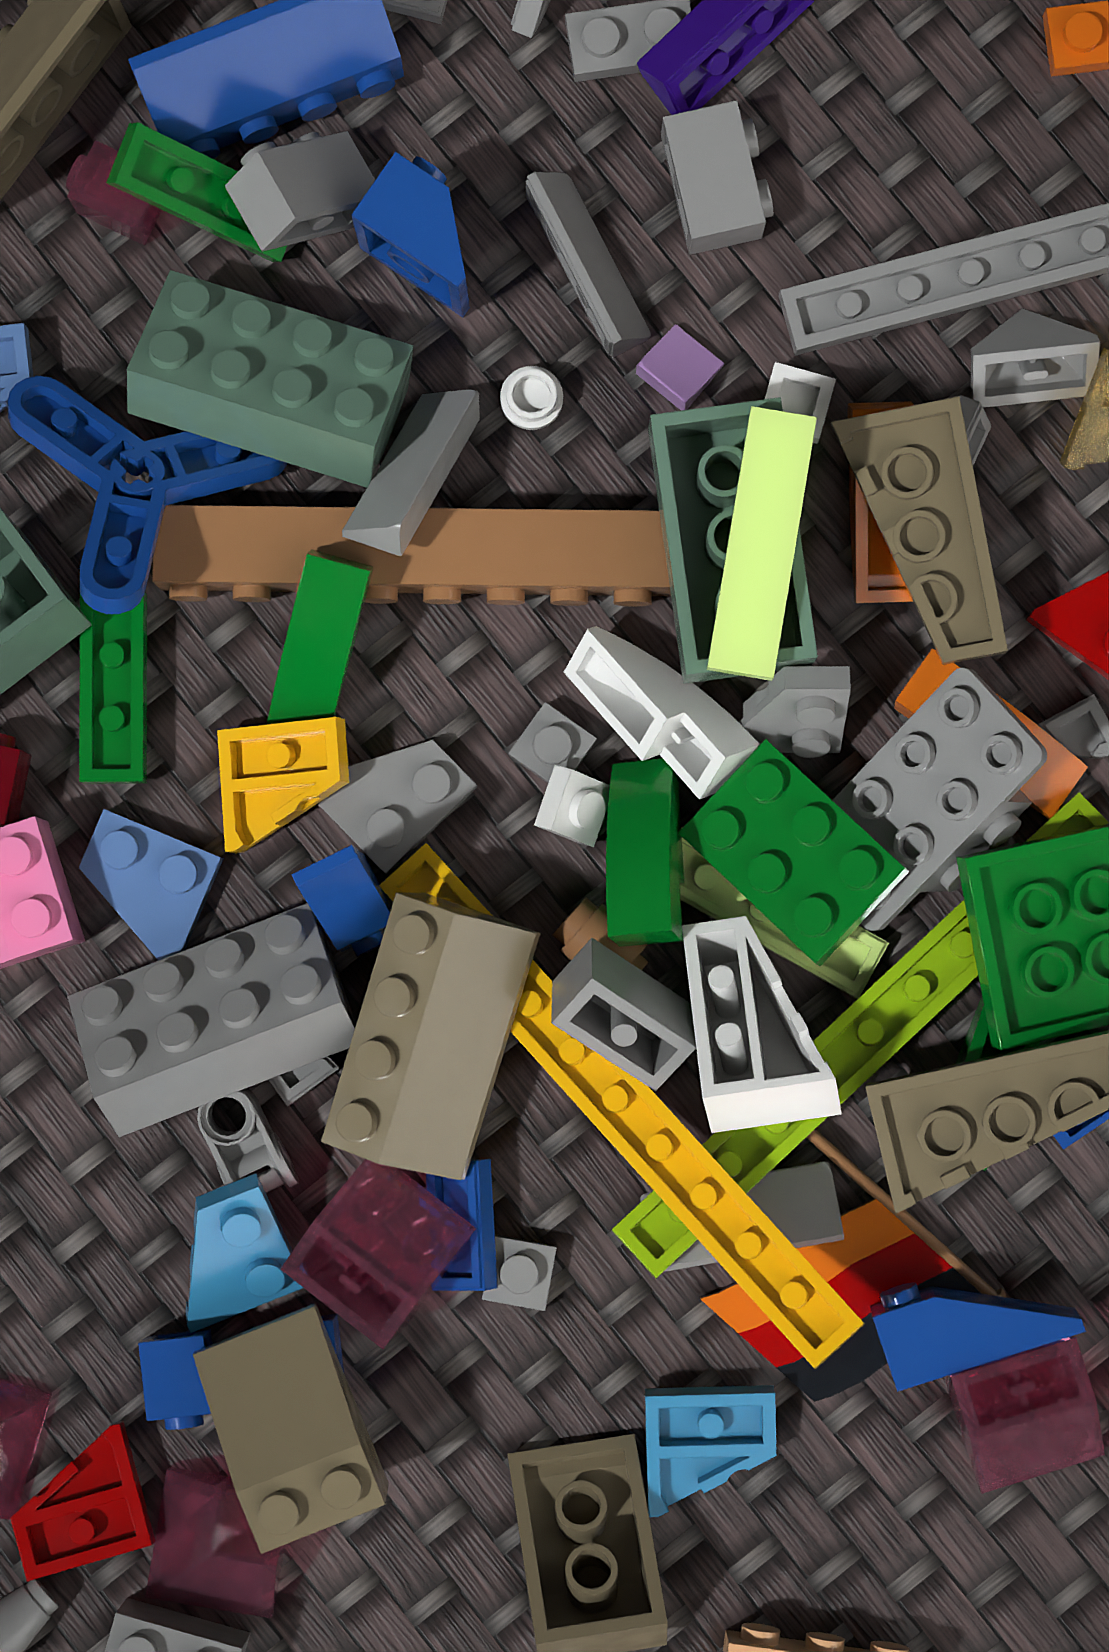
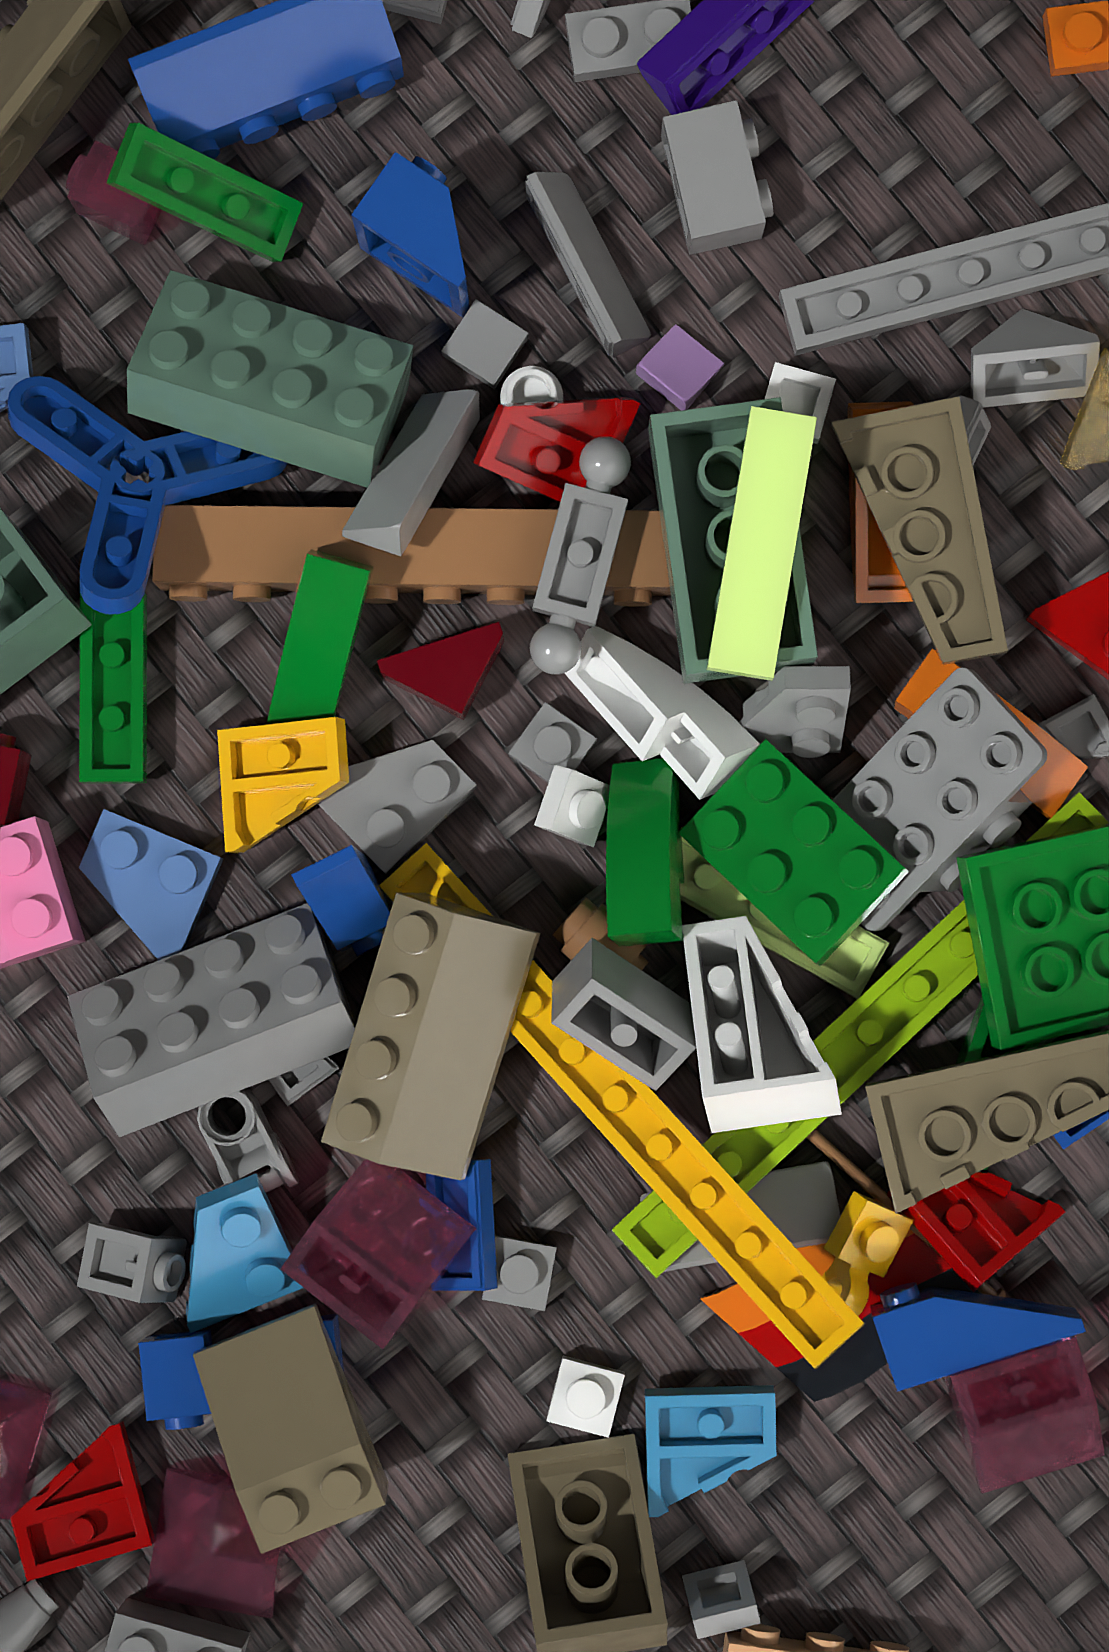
(132, 1264): none -> light grey bracket
(300, 188): light grey brick -> none
(447, 670): none -> dark red slope
(485, 344): none -> light grey tile
(544, 440): none -> red wing
(580, 555): none -> light grey plate
(585, 1396): none -> white plate
(721, 1599): none -> light grey plate
(863, 1243): none -> yellow plate
(981, 1224): none -> red wing

